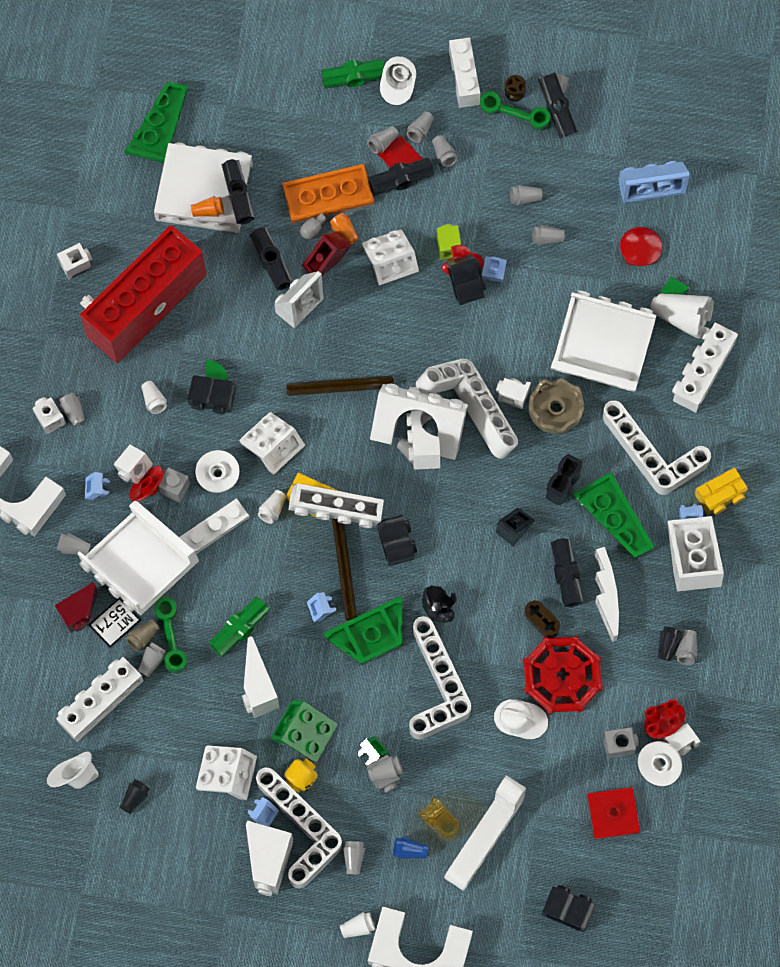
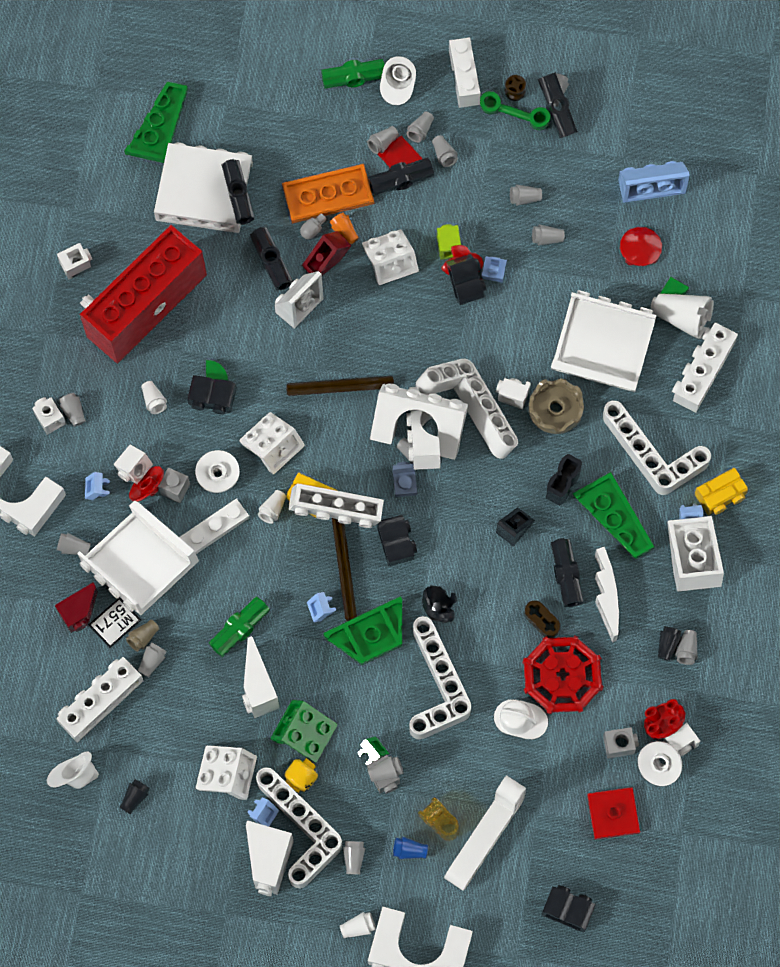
(165, 611): green piece -> none
(209, 207): orange cone -> none
(404, 479): none -> sand blue bracket

